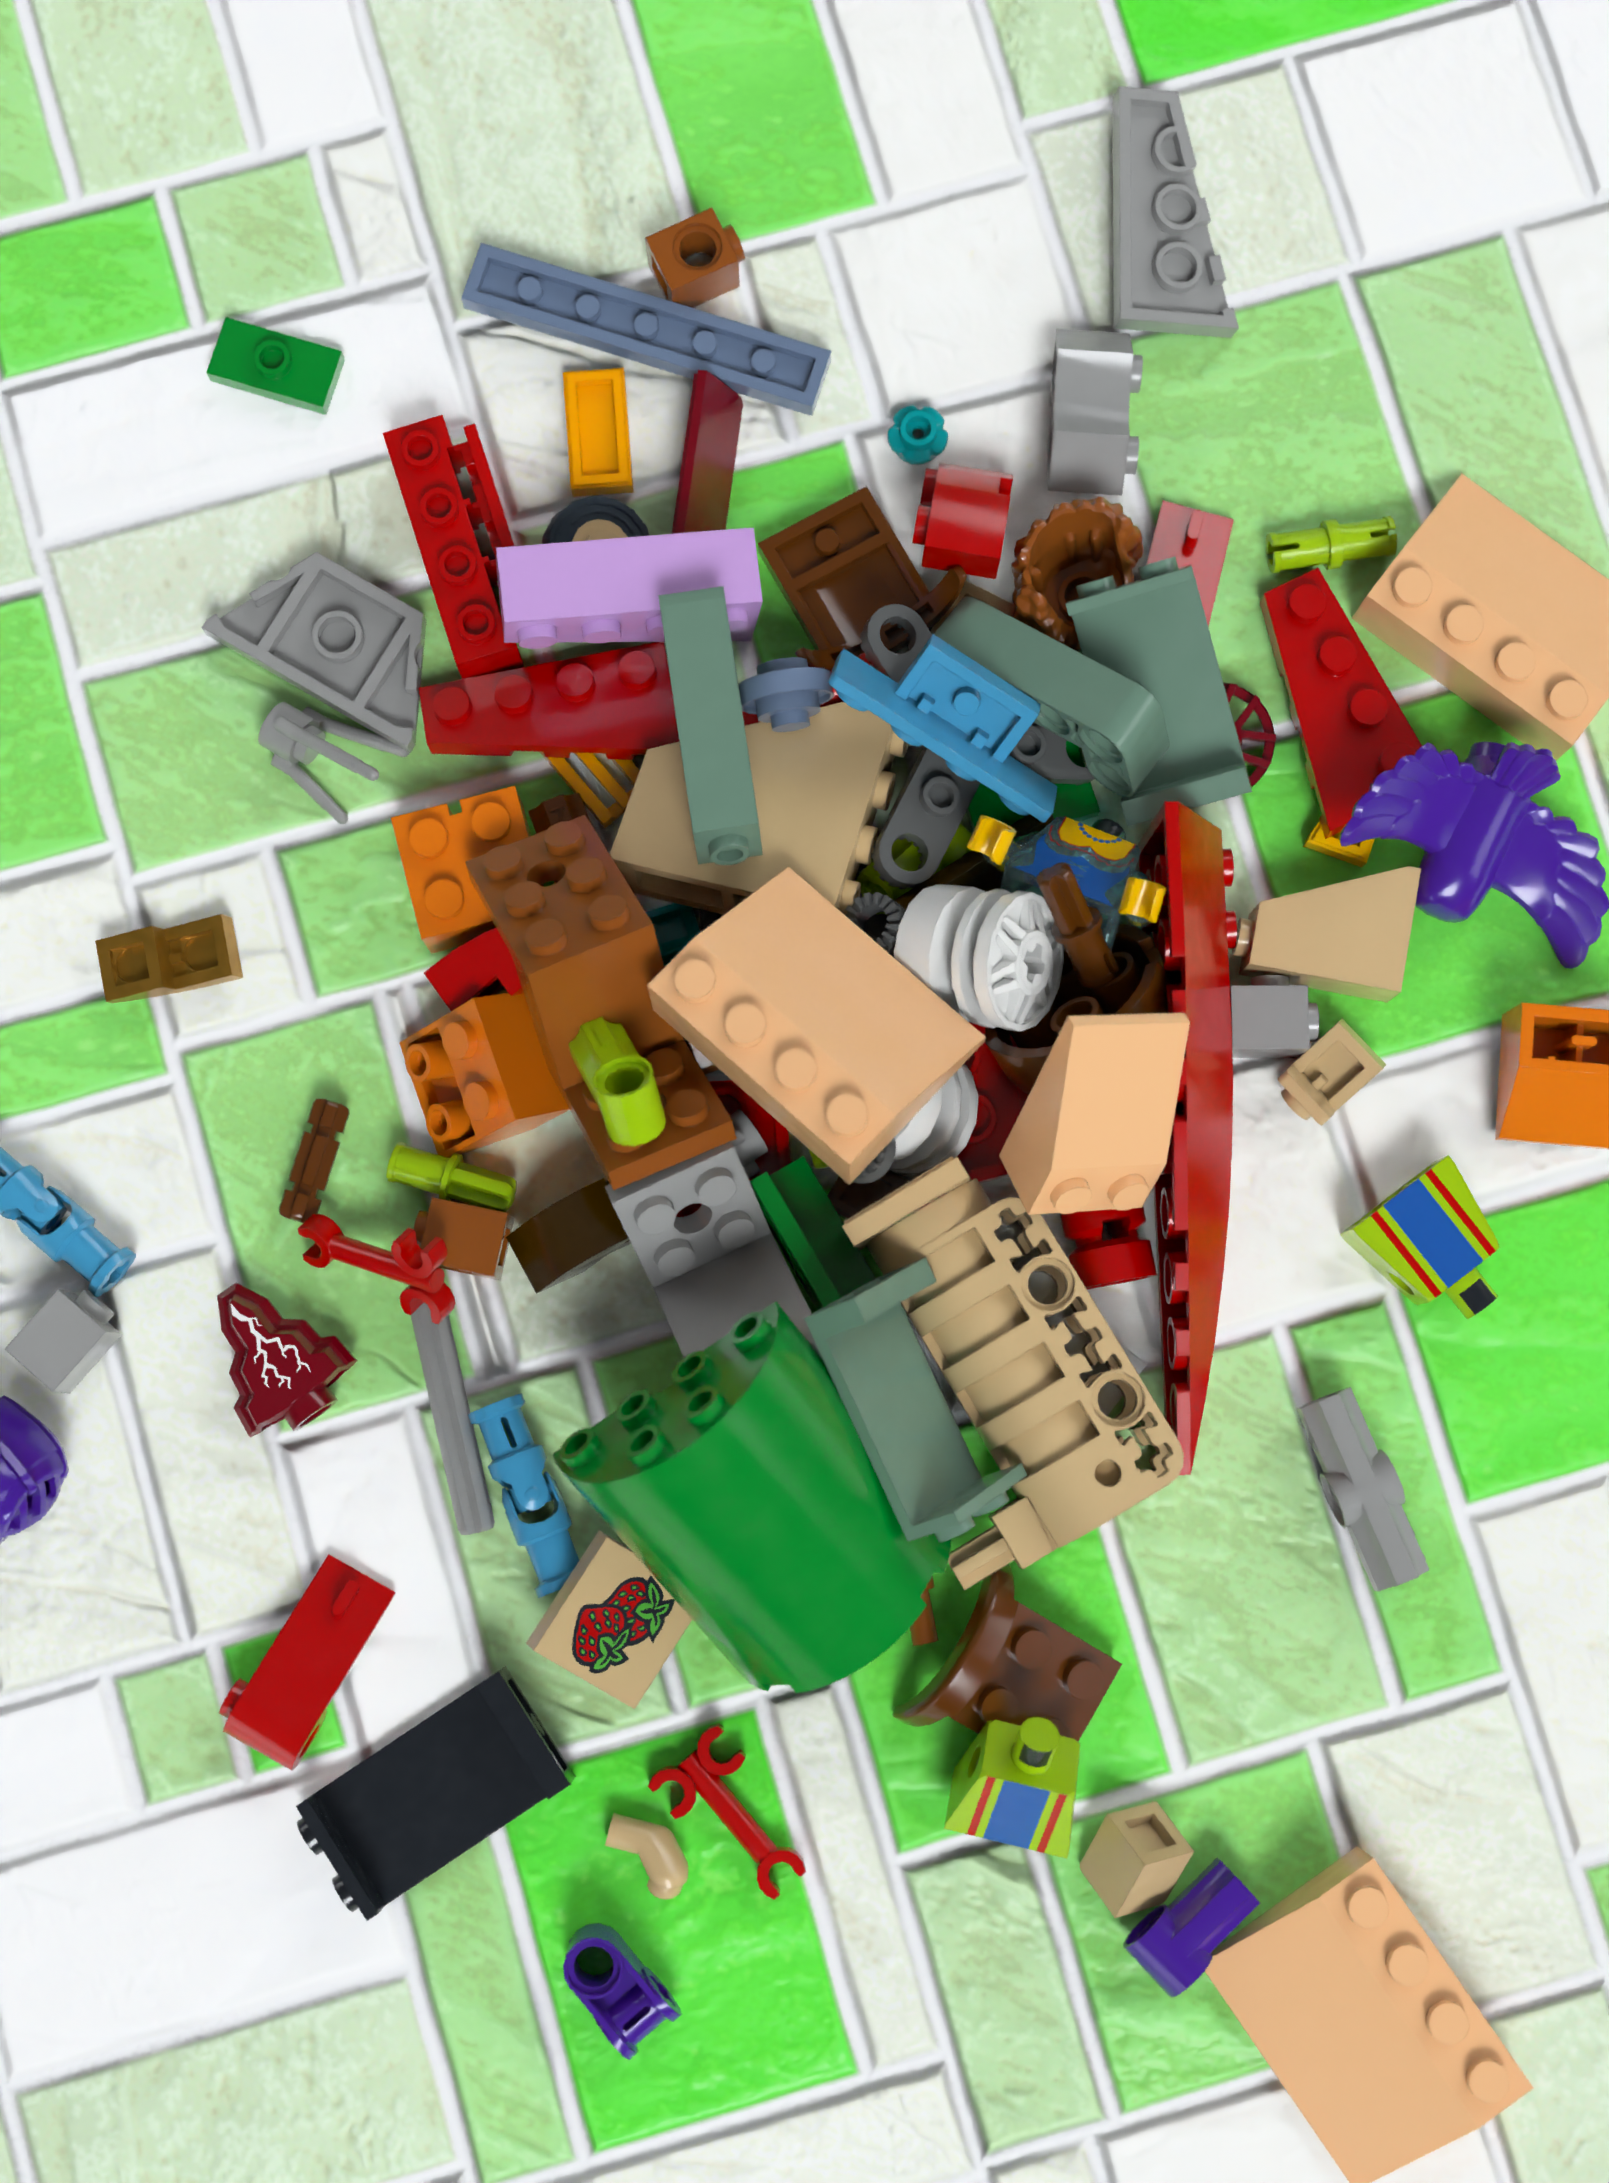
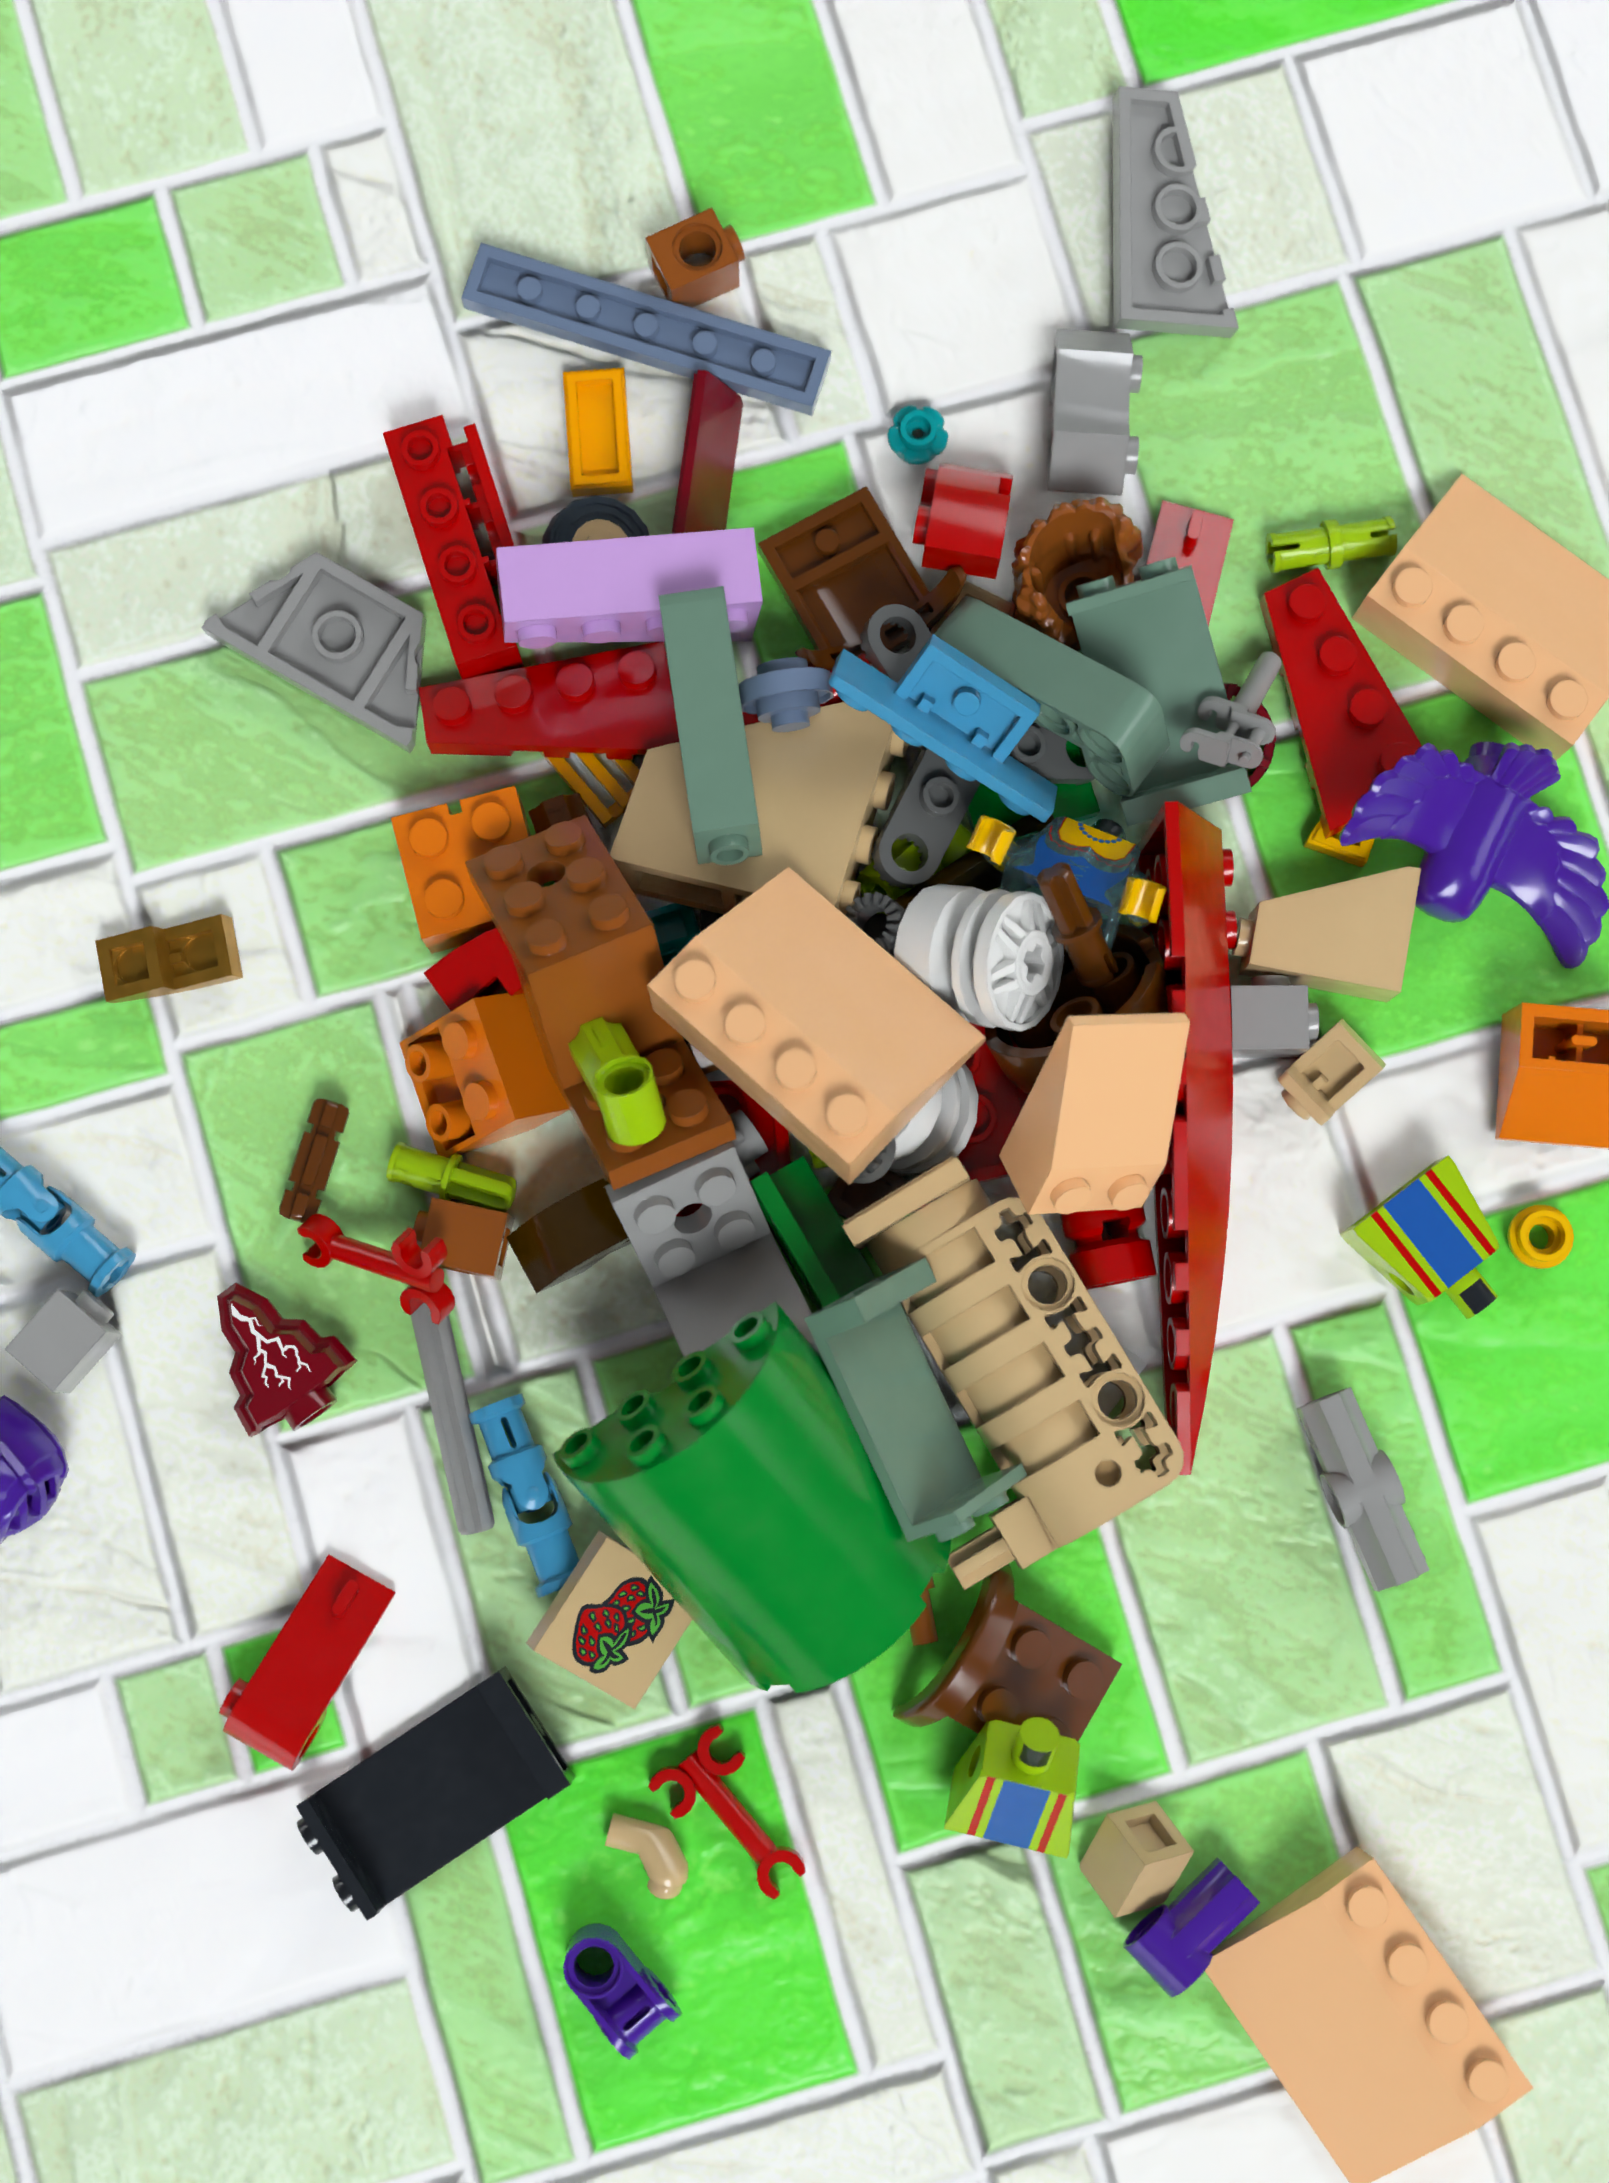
(275, 366): green plate -> none
(300, 737): light grey plant -> none
(1238, 718): none -> light grey piece
(1559, 1236): none -> yellow plate

